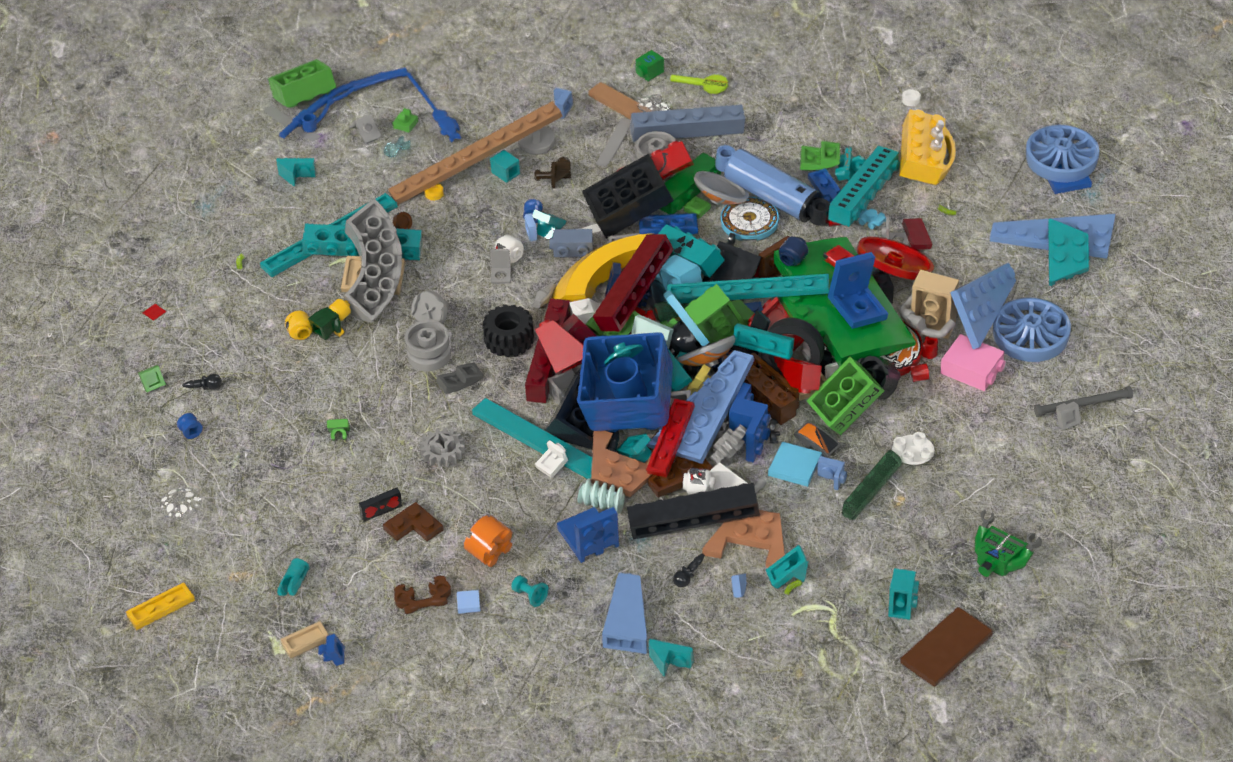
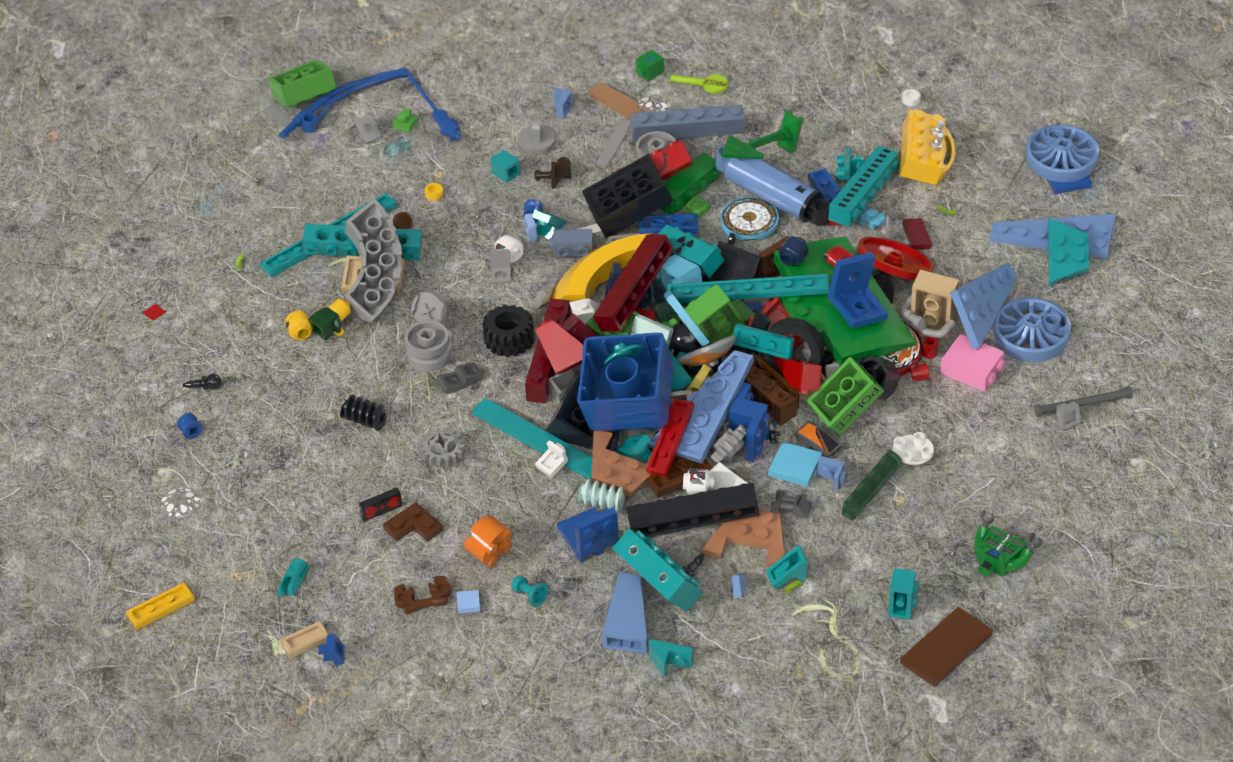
(151, 378): bright green tile -> none
(295, 167): teal slope -> none
(338, 425): bright green tile -> none
(363, 412): none -> black piece
(475, 152): medium nougat plate -> none
(658, 569): none -> teal piece
(720, 189): light grey dish -> none
(786, 137): none -> green piece
(797, 505): none -> dark grey piece
(820, 158): bright green slope -> none

